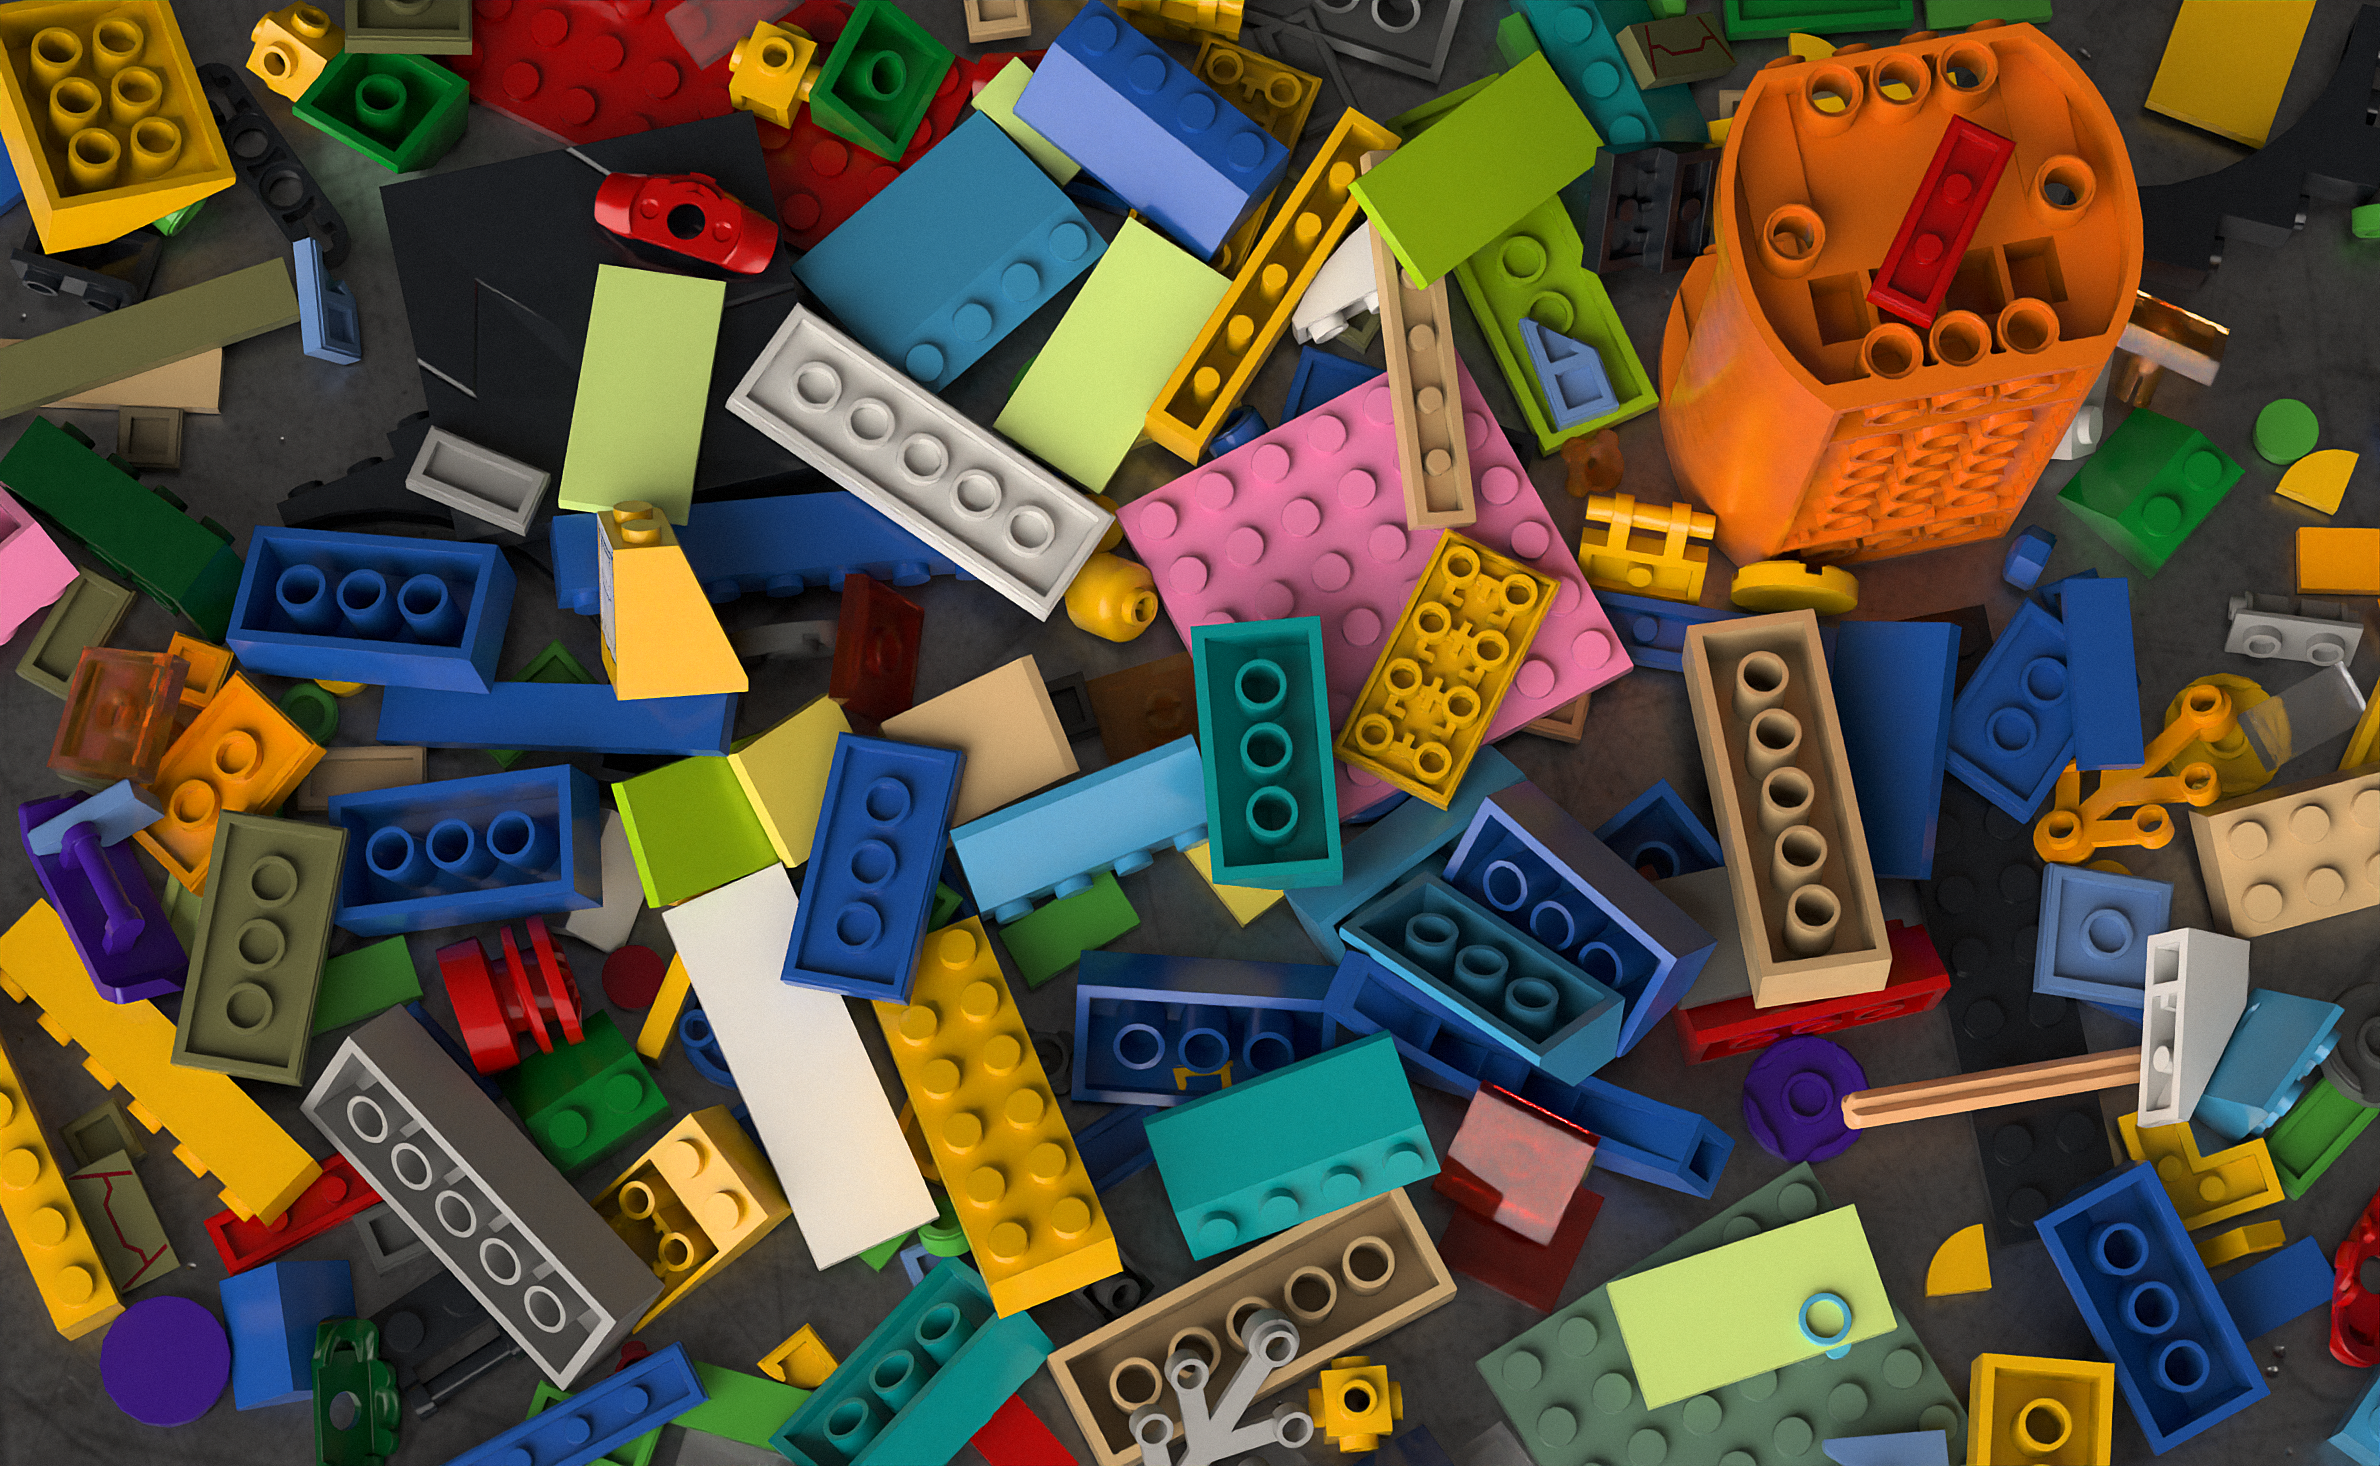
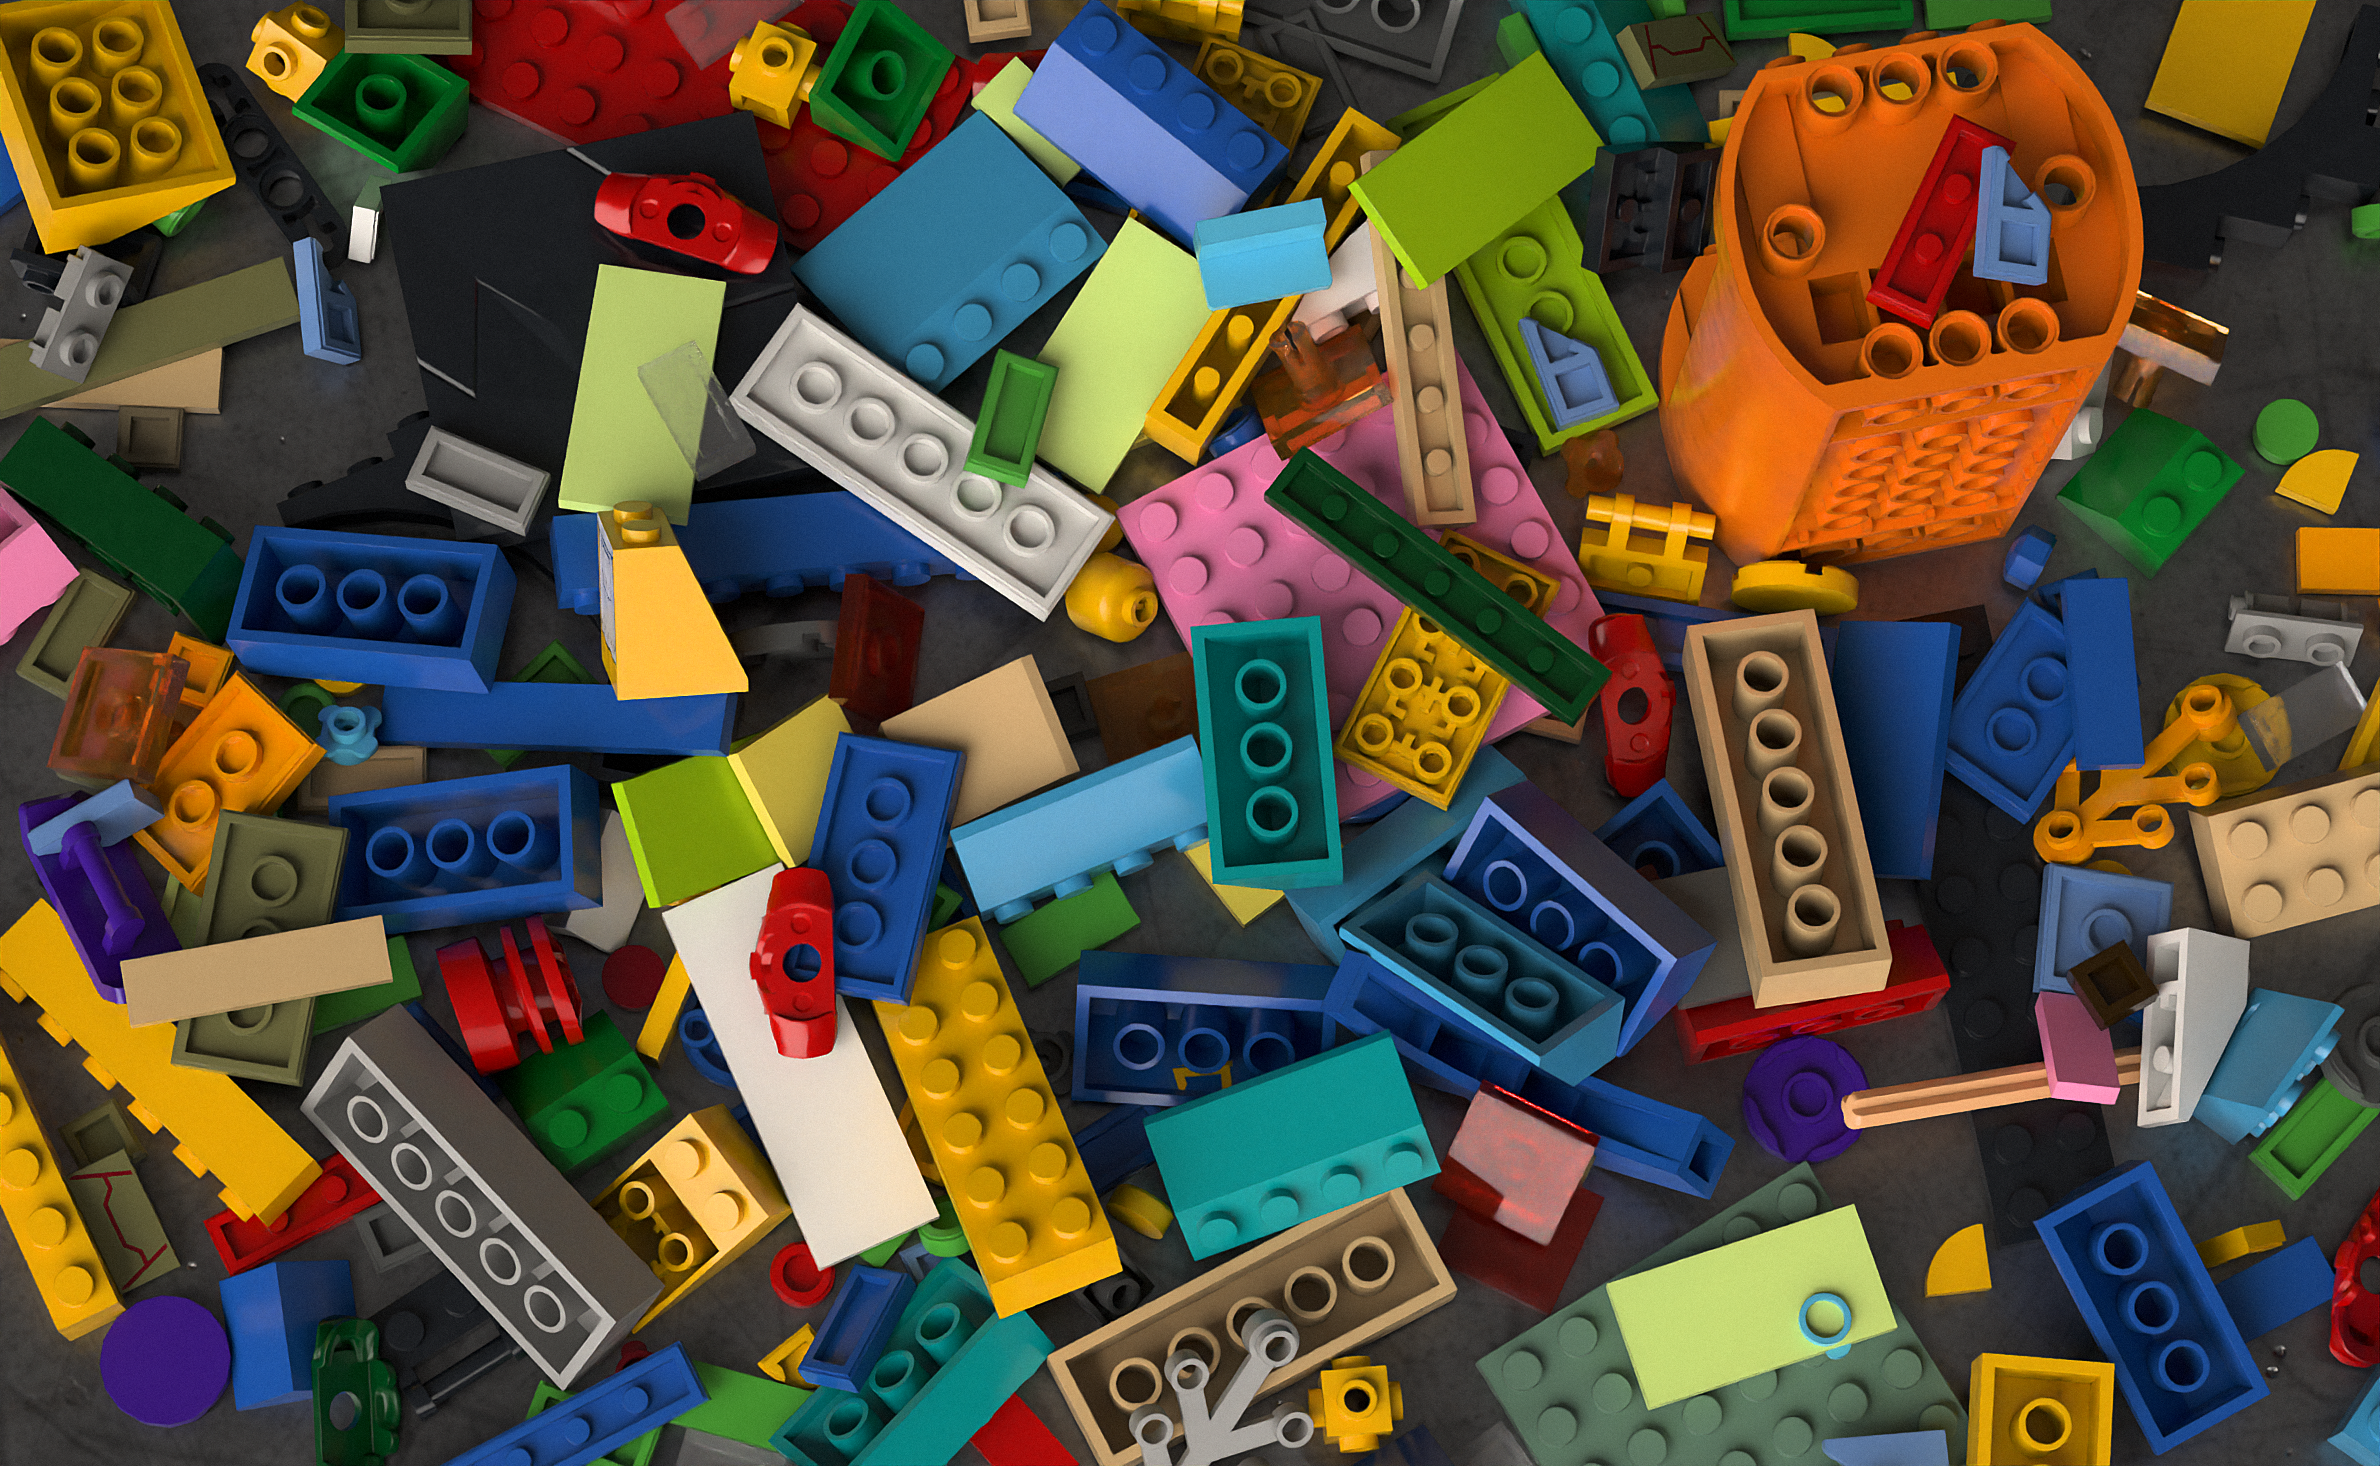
(72, 336): none -> light grey hinge
(256, 971): none -> tan tile
(349, 733): none -> medium azure plate
(366, 220): none -> white tile
(696, 410): none -> clear tile
(797, 1277): none -> red tile
(799, 1013): none -> red piece
(857, 1328): none -> blue tile
(1011, 418): none -> bright green tile
(1140, 1211): none -> yellow tile
(1263, 254): none -> medium azure panel
(1318, 387): none -> clear orange tile
(1438, 586): none -> dark green plate
(1639, 748): none -> red piece
(2010, 225): none -> medium blue tile
(2075, 1051): none -> bright pink tile
(2112, 985): none -> dark brown plate
(2205, 1187): yellow plate -> none

